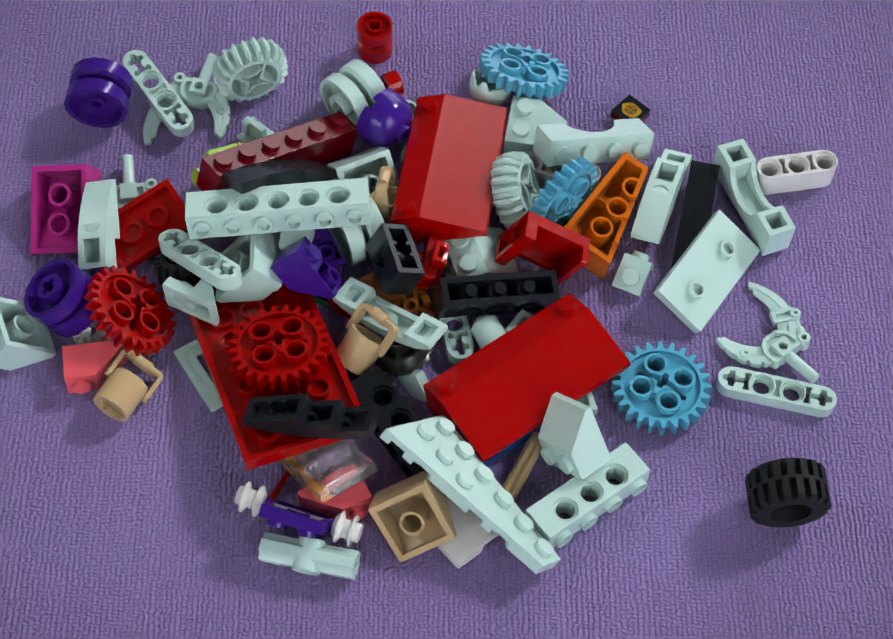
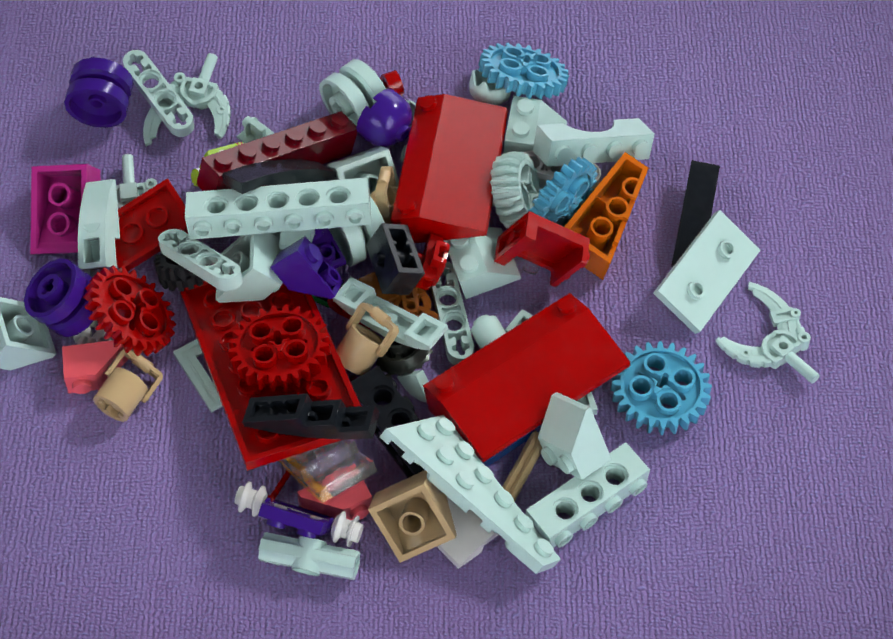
(196, 300): light aqua slope -> none
(250, 69): light aqua gear -> none
(374, 37): red wheel -> none
(494, 293): black brick -> none
(629, 109): tile -> none
(633, 273): light aqua bracket -> none
(660, 196): light aqua slope -> none
(767, 224): light aqua arch -> none
(776, 387): light aqua beam -> none
(787, 492): black tyre -> none
(796, 171): white beam -> none

